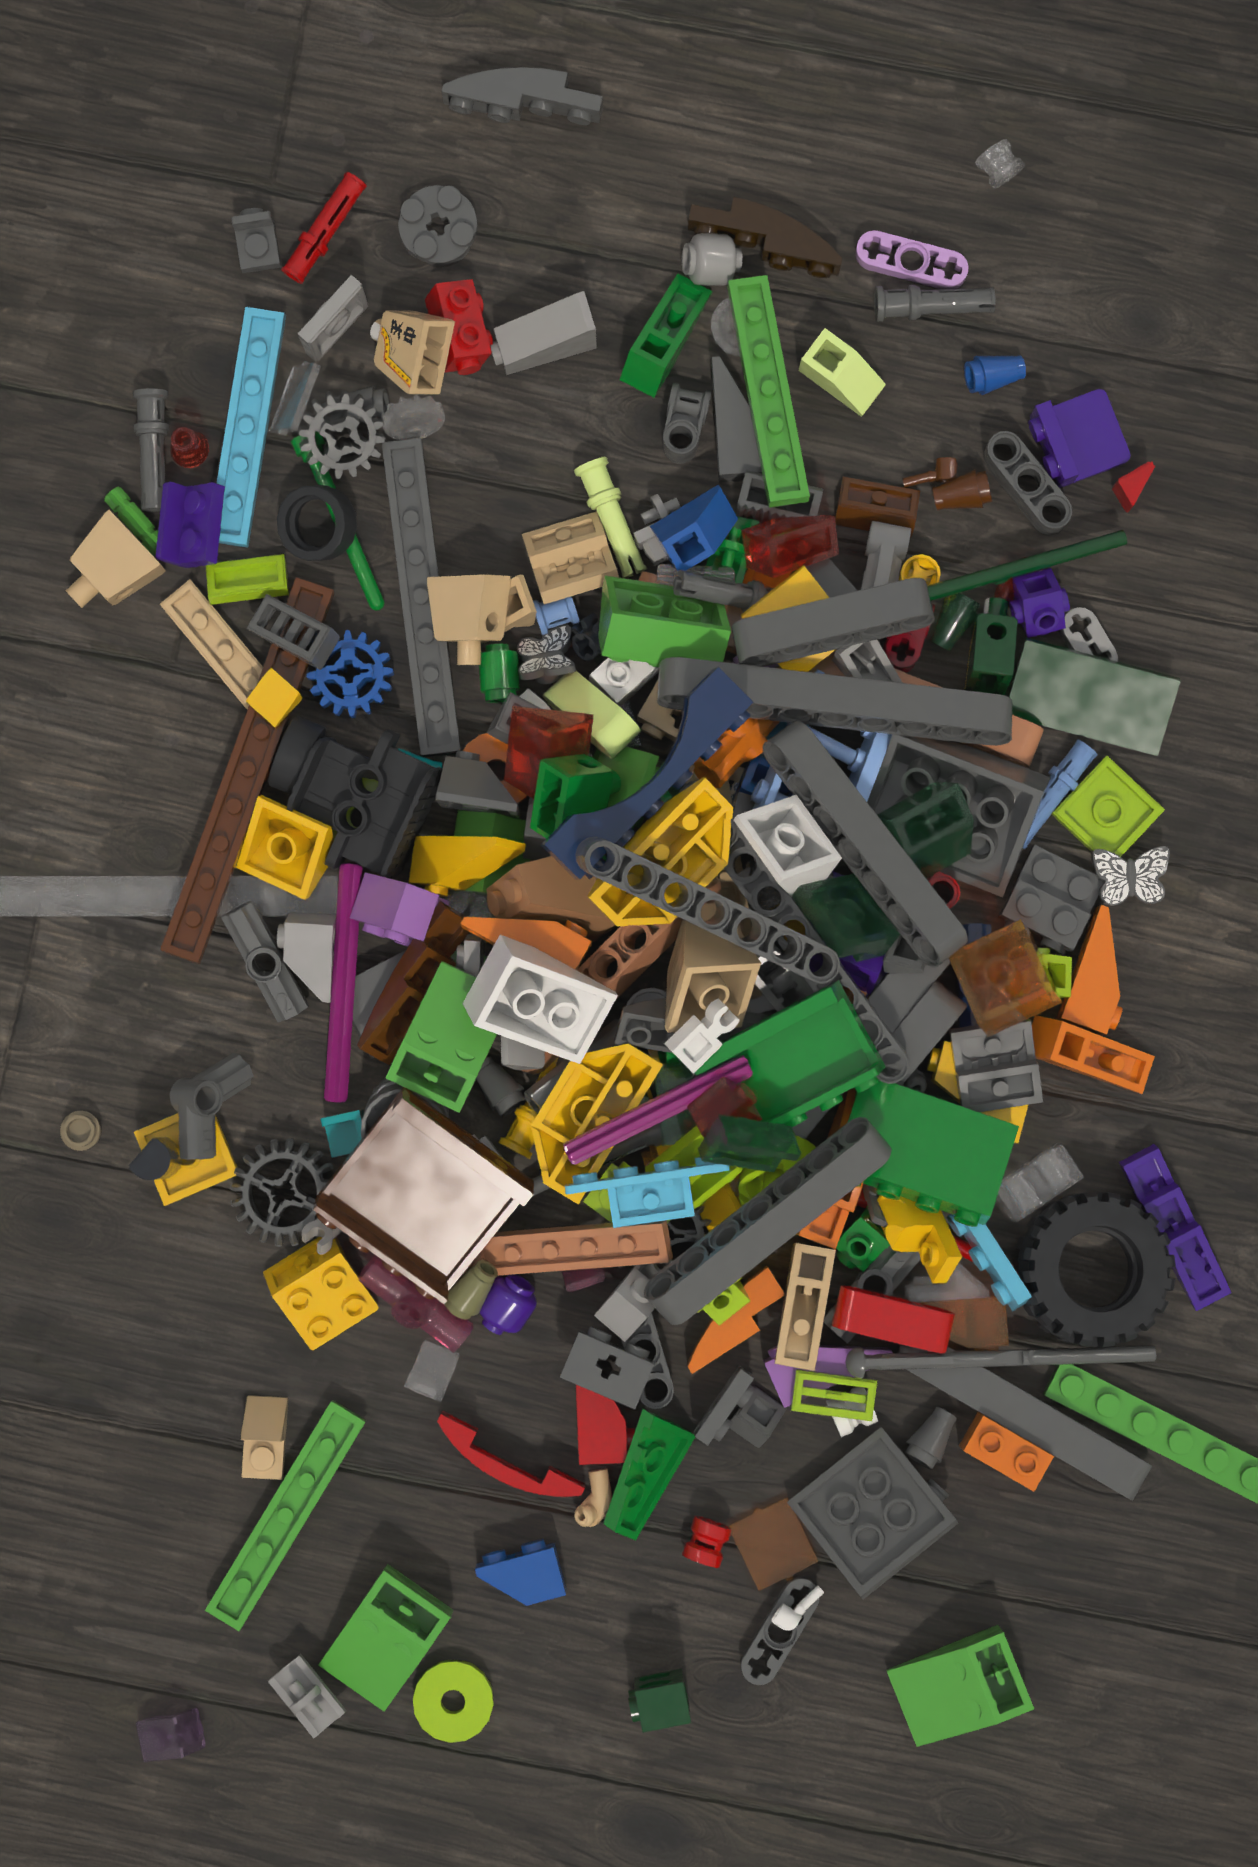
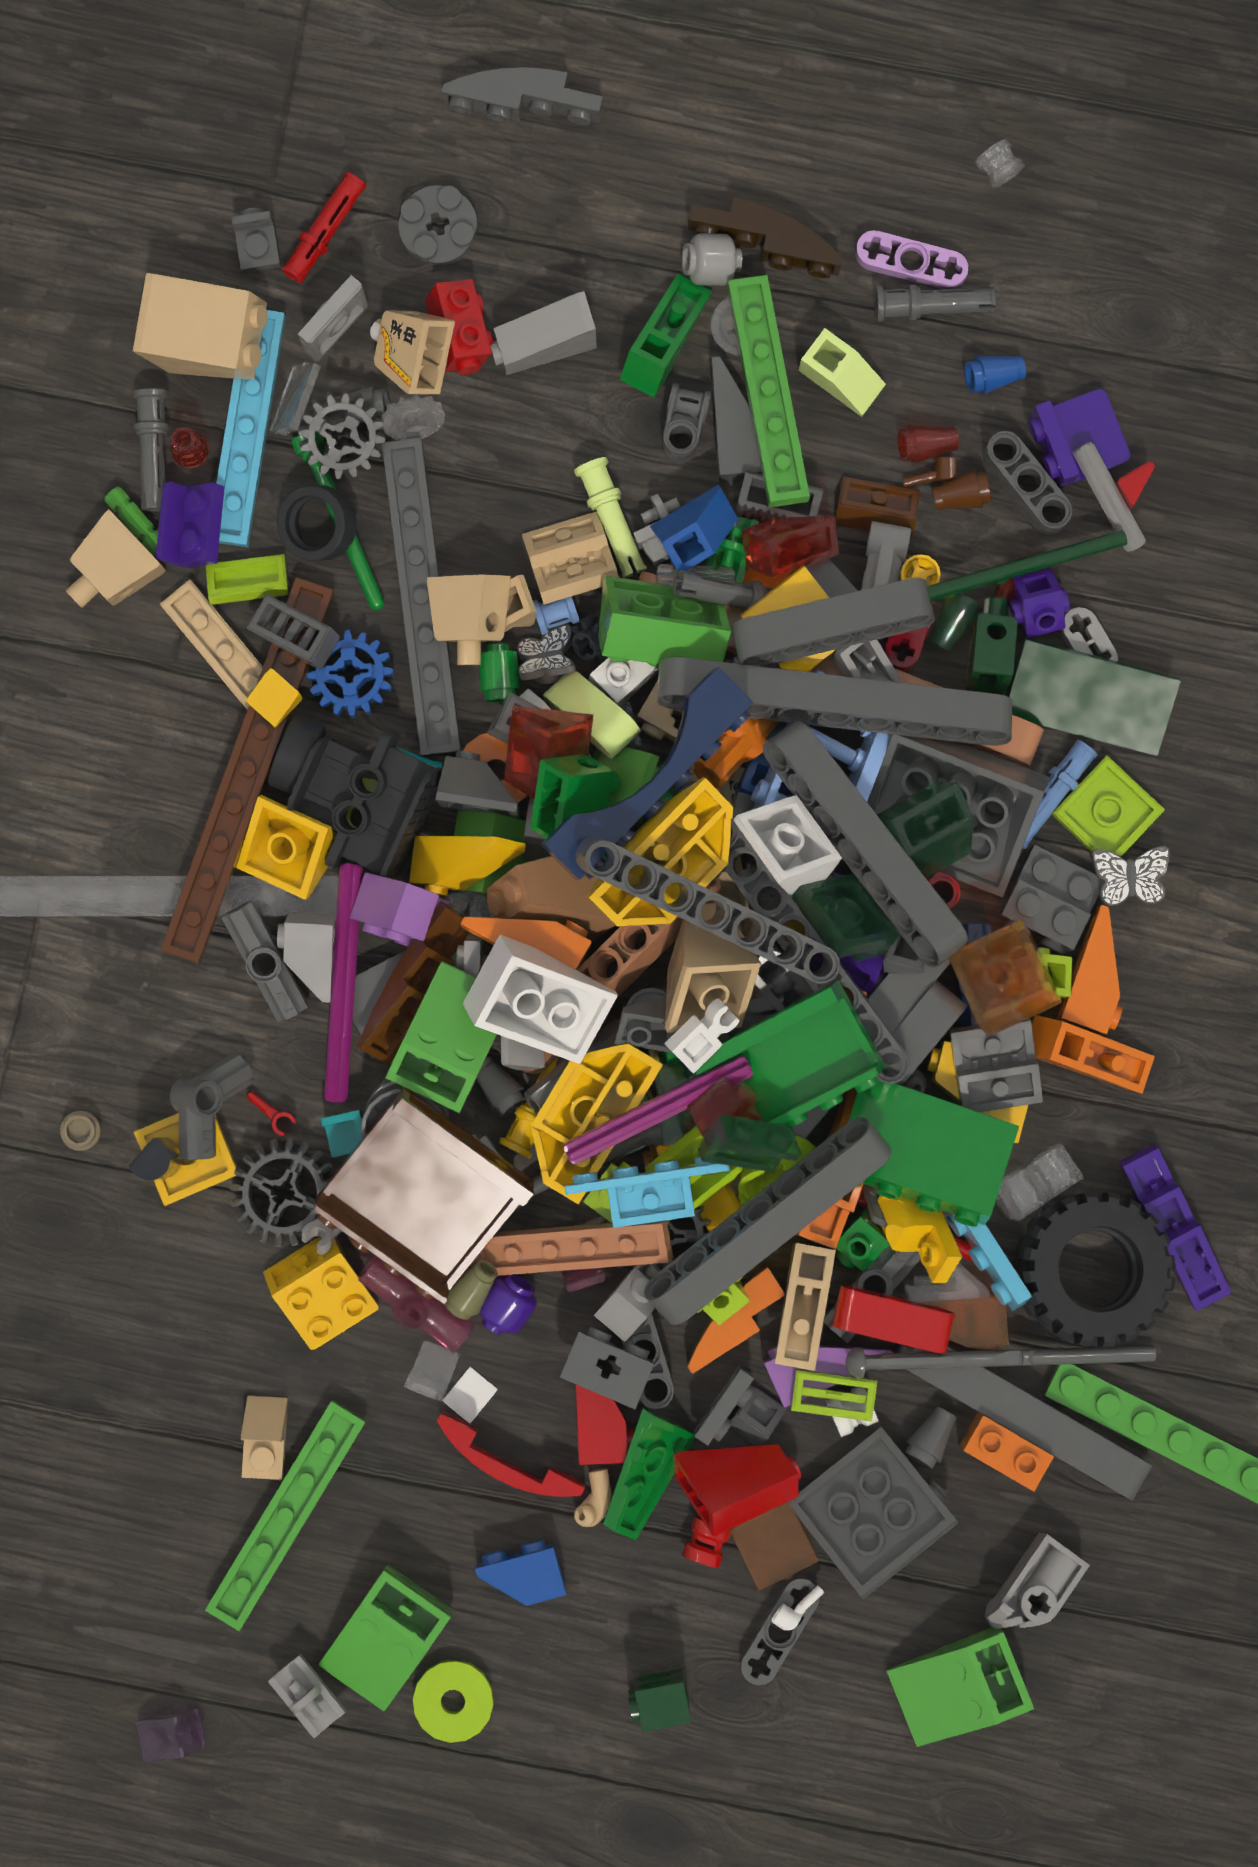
(200, 328): none -> tan slope
(270, 1111): none -> red hand
(470, 1395): none -> white sticker
(736, 1483): none -> red slope
(924, 442): none -> clear red cone
(1043, 1570): none -> light grey piece
(1108, 495): none -> light grey axle

